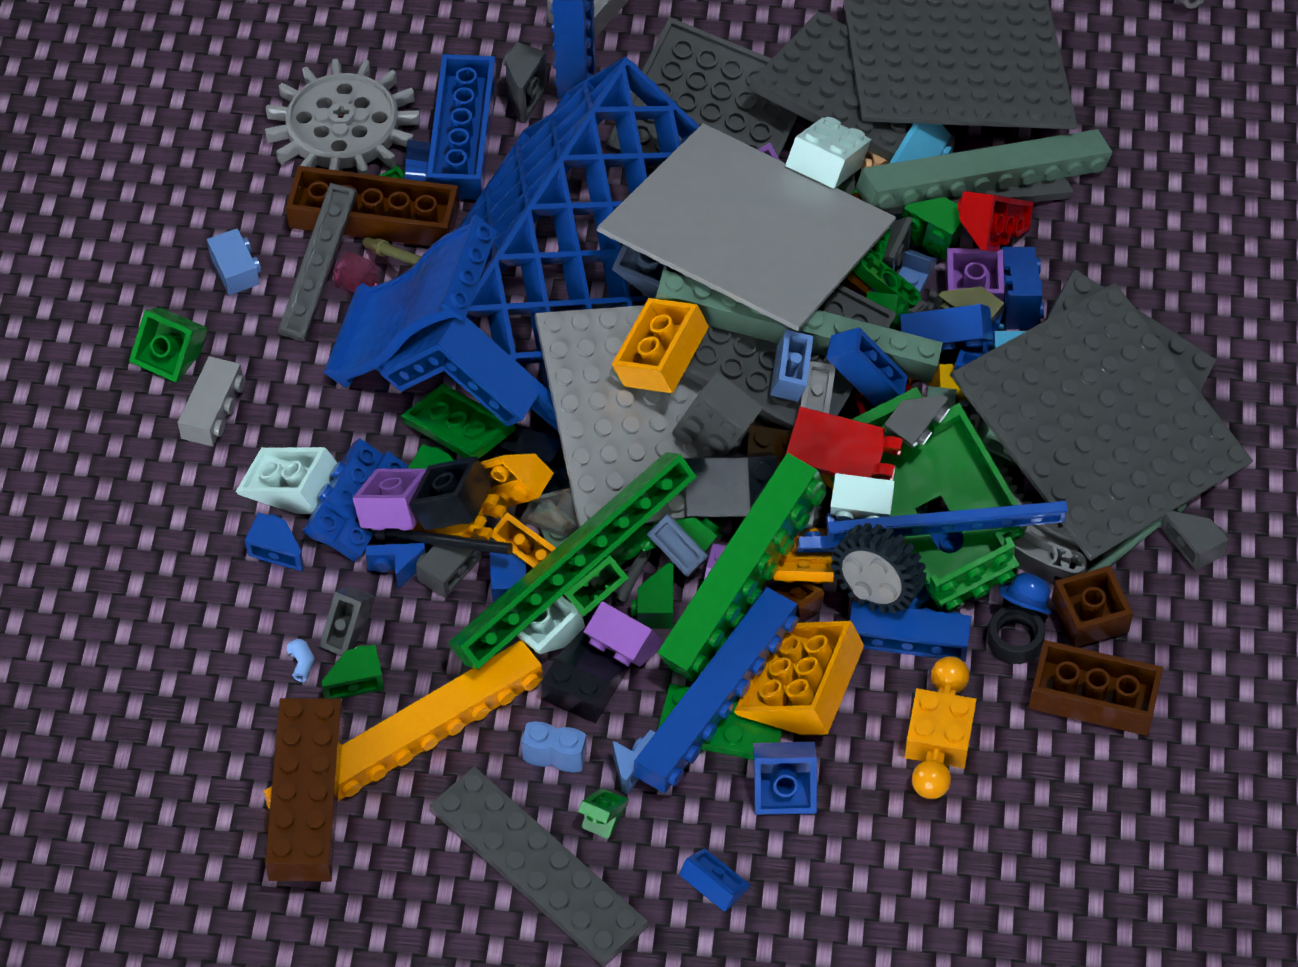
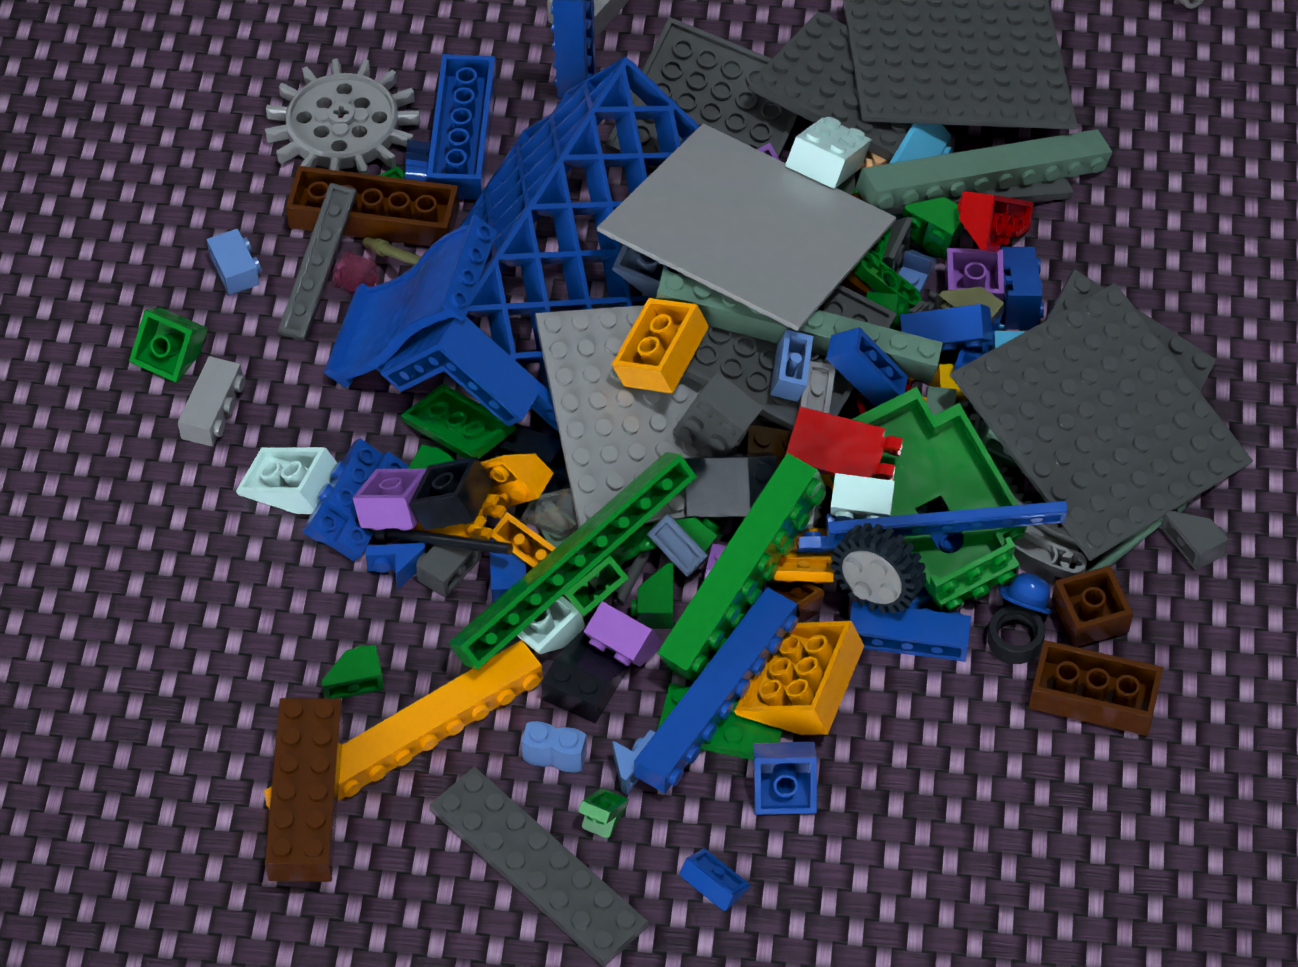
(273, 542): blue slope -> none
(304, 656): light blue arm -> none
(346, 619): dark grey slope -> none
(525, 78): dark grey slope -> none
(915, 417): dark grey slope -> none
(940, 728): light orange brick -> none

